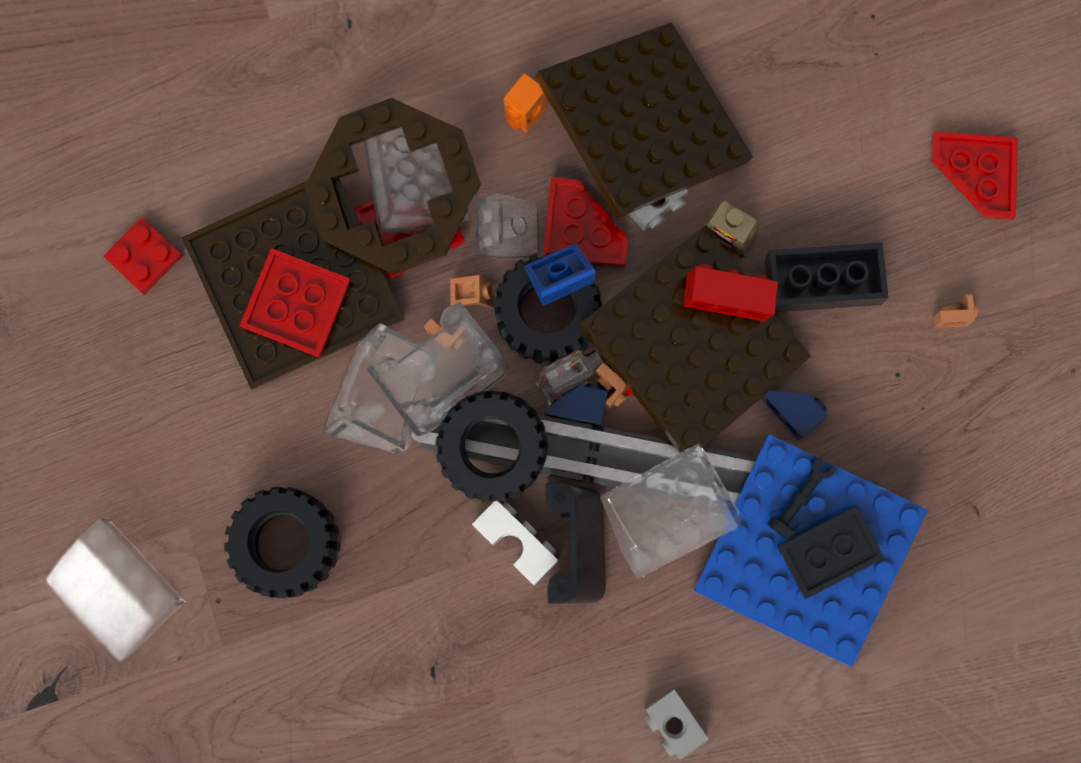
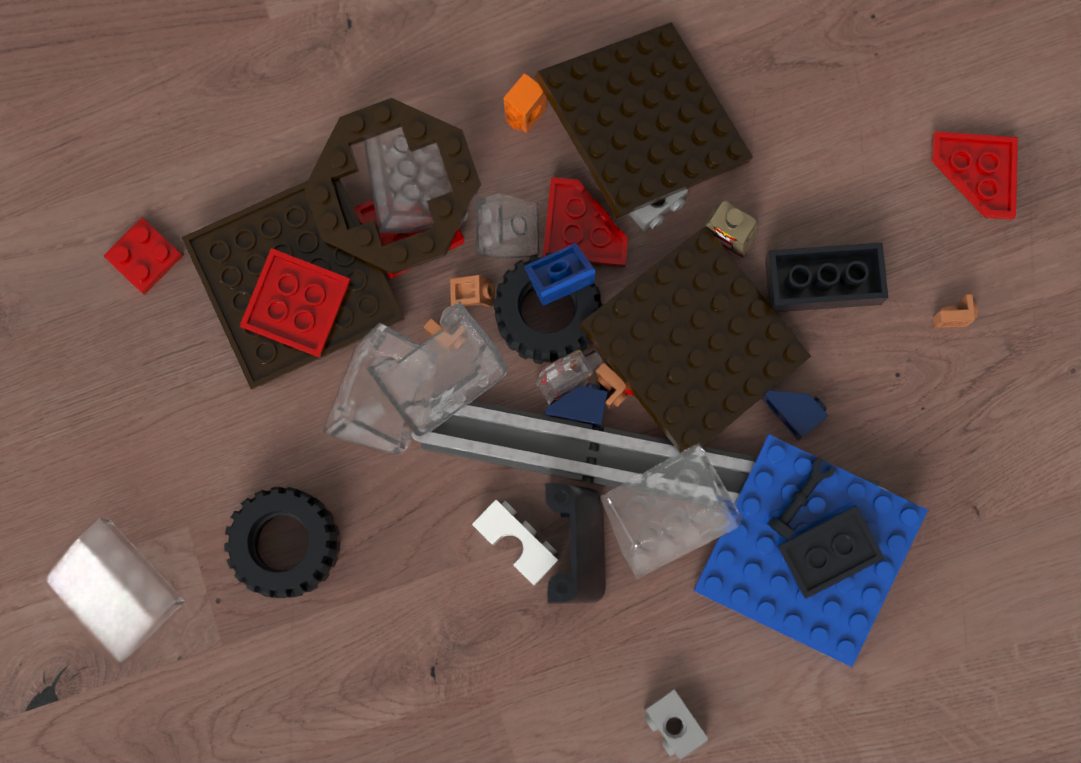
(464, 474): black tyre -> none
(730, 293): red brick -> none

